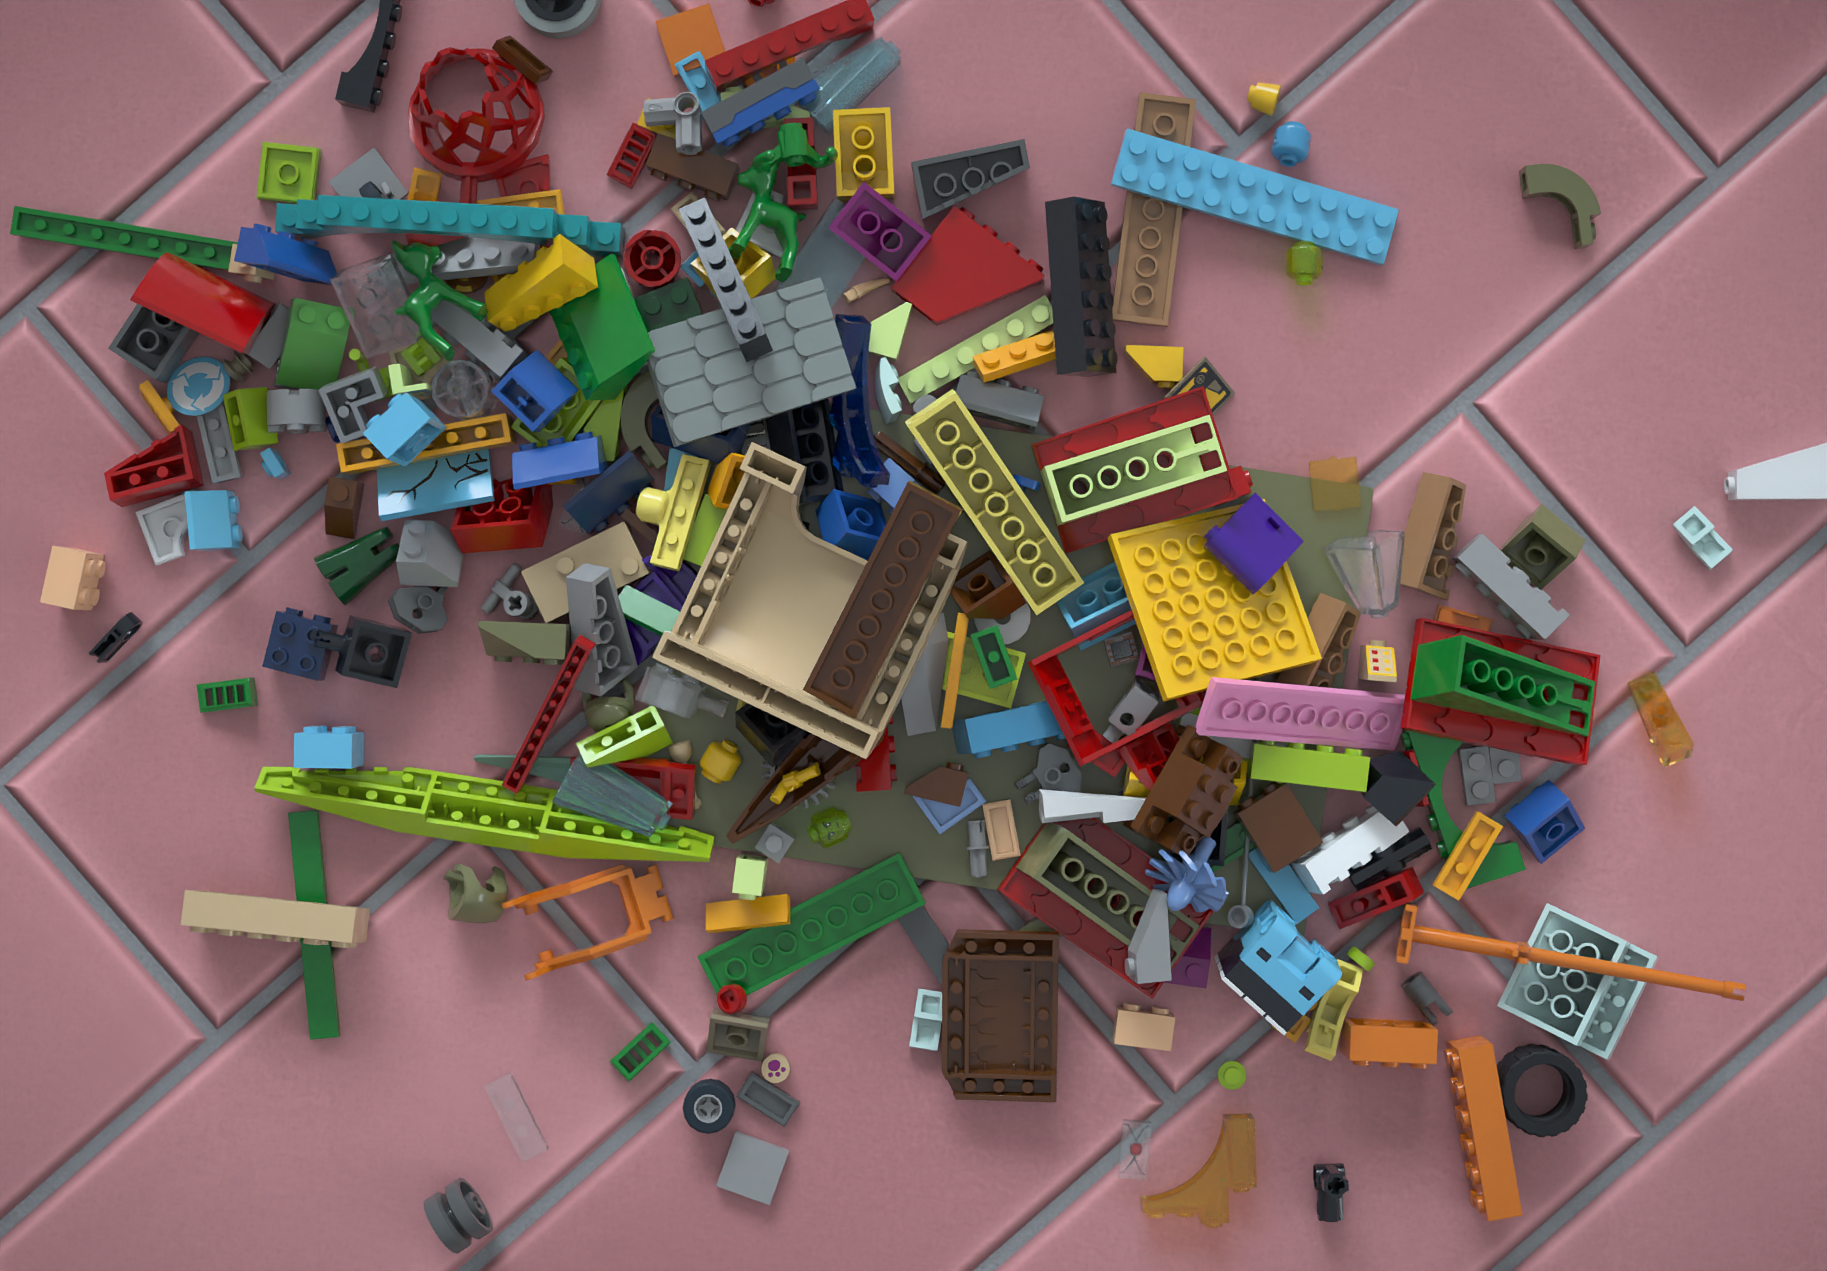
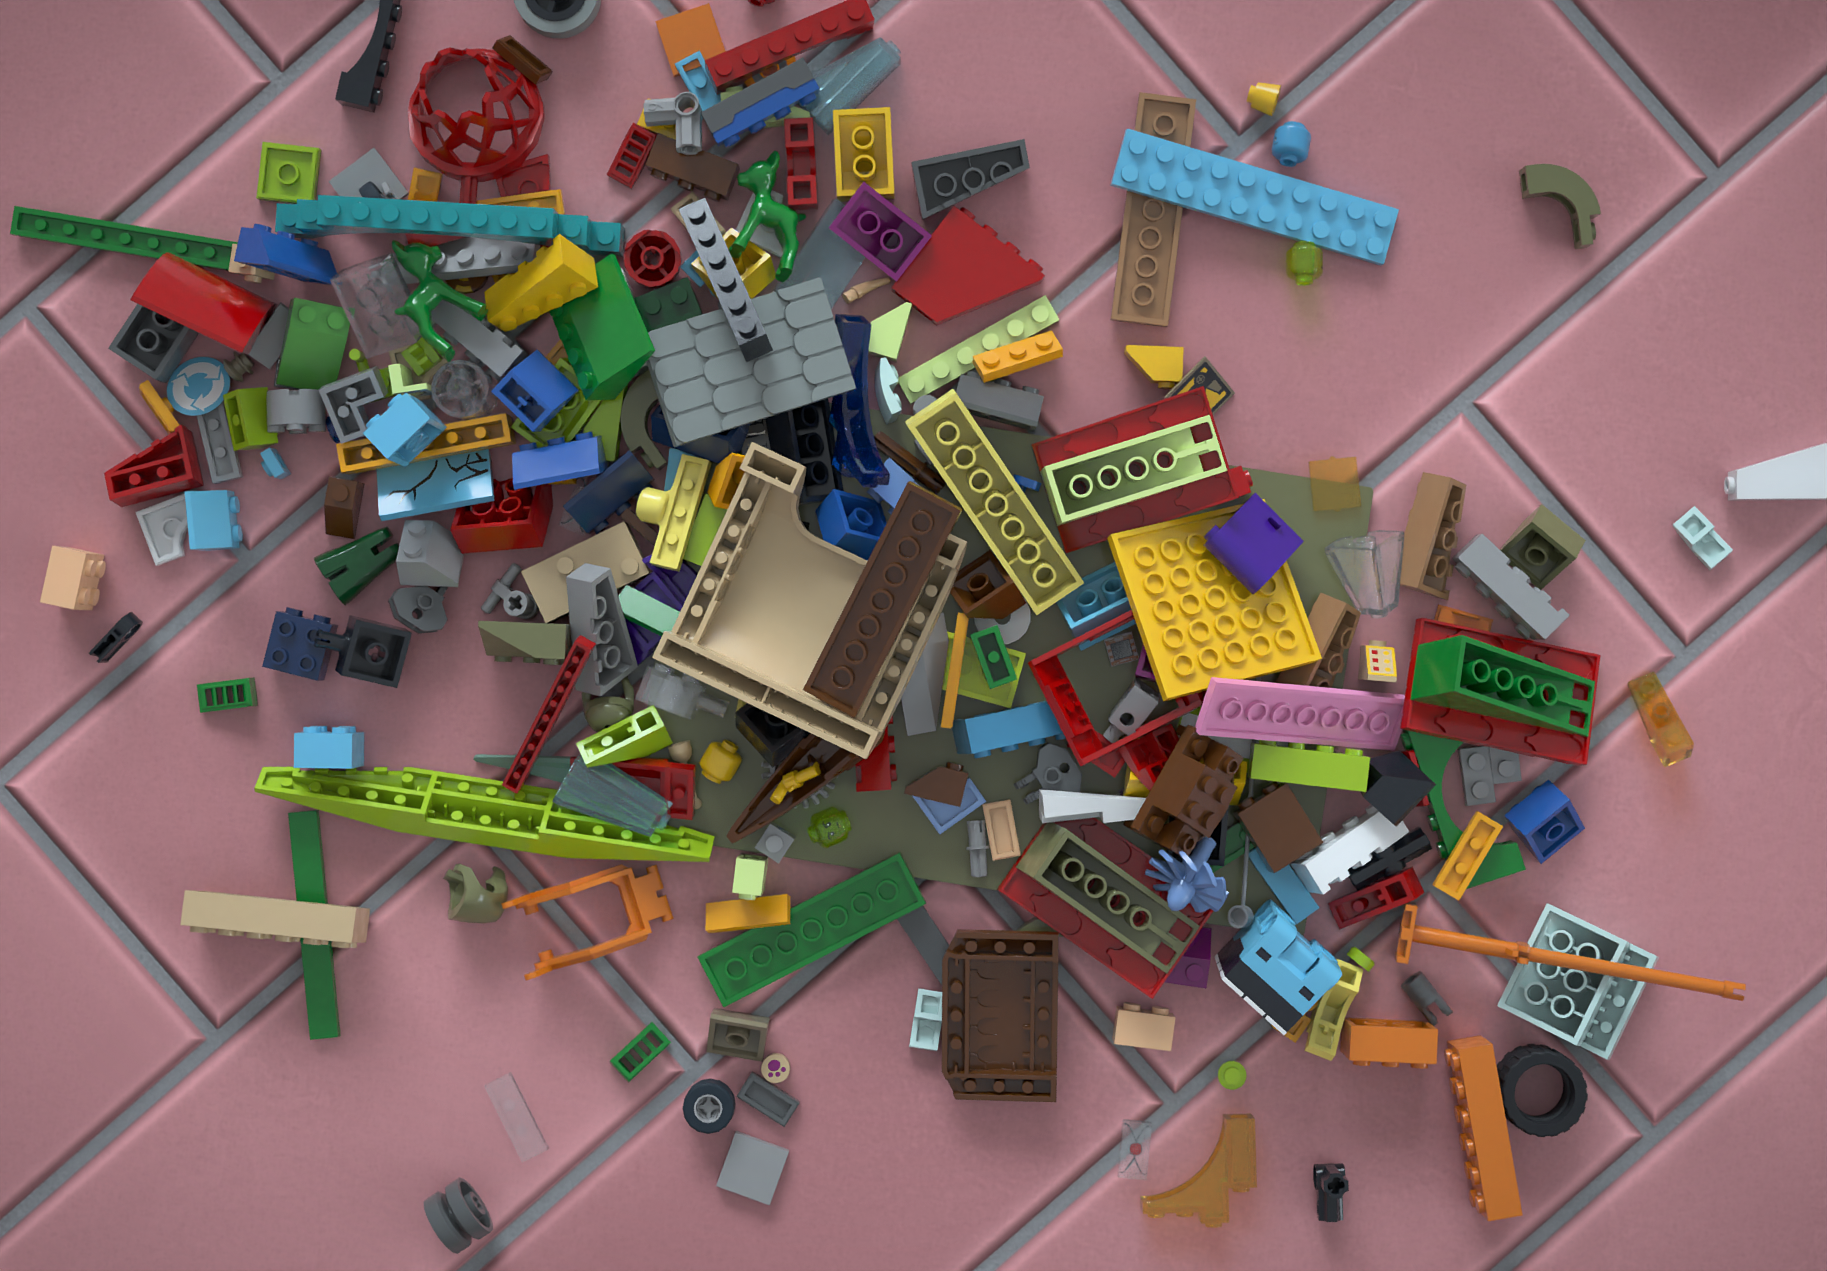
(731, 998): red tile -> none
(794, 150): green piece -> none
(1081, 287): black brick -> none
(1150, 946): light grey slope -> none

